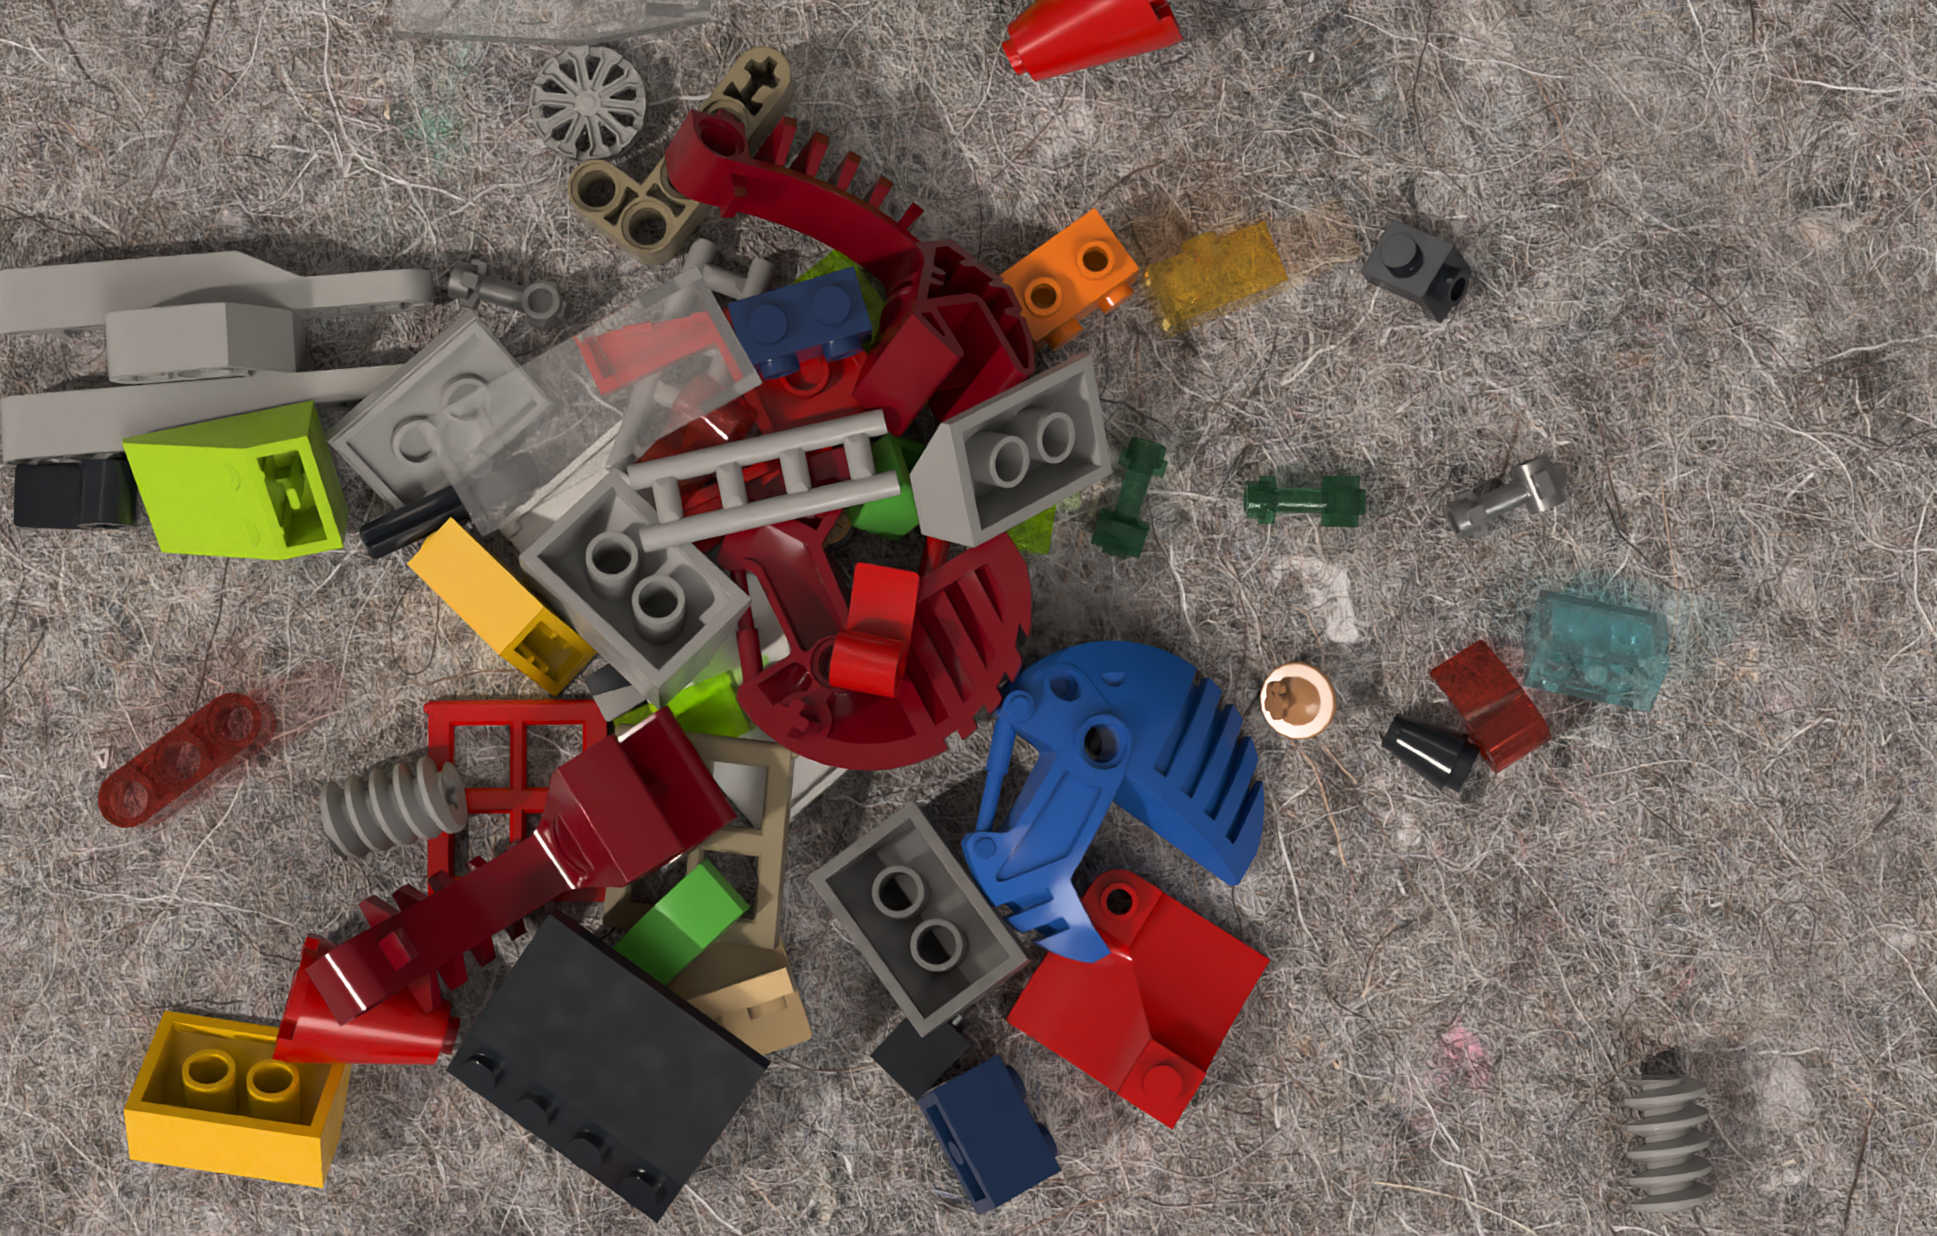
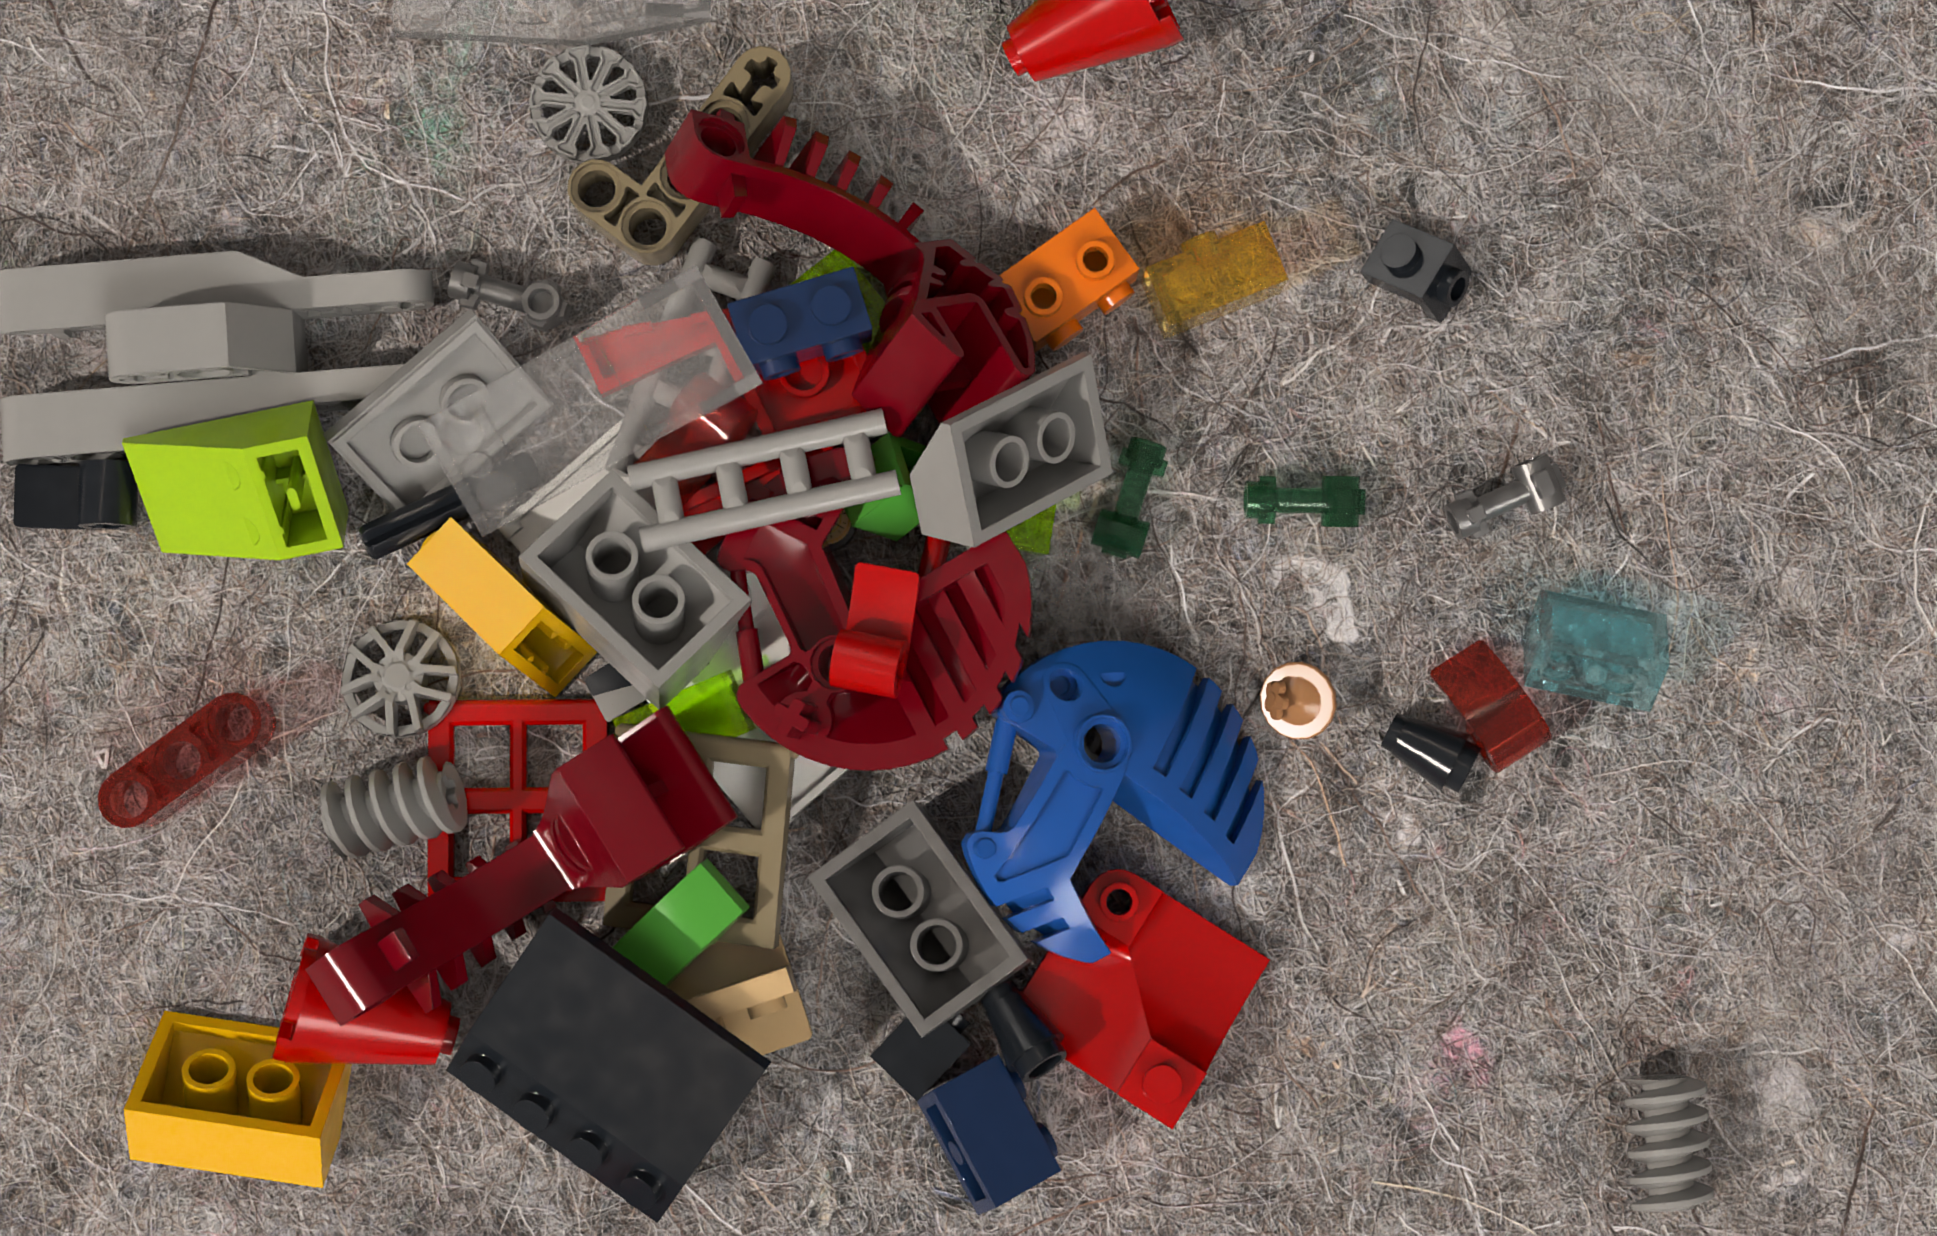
(400, 678): none -> light grey wheel
(1023, 1032): none -> black cone

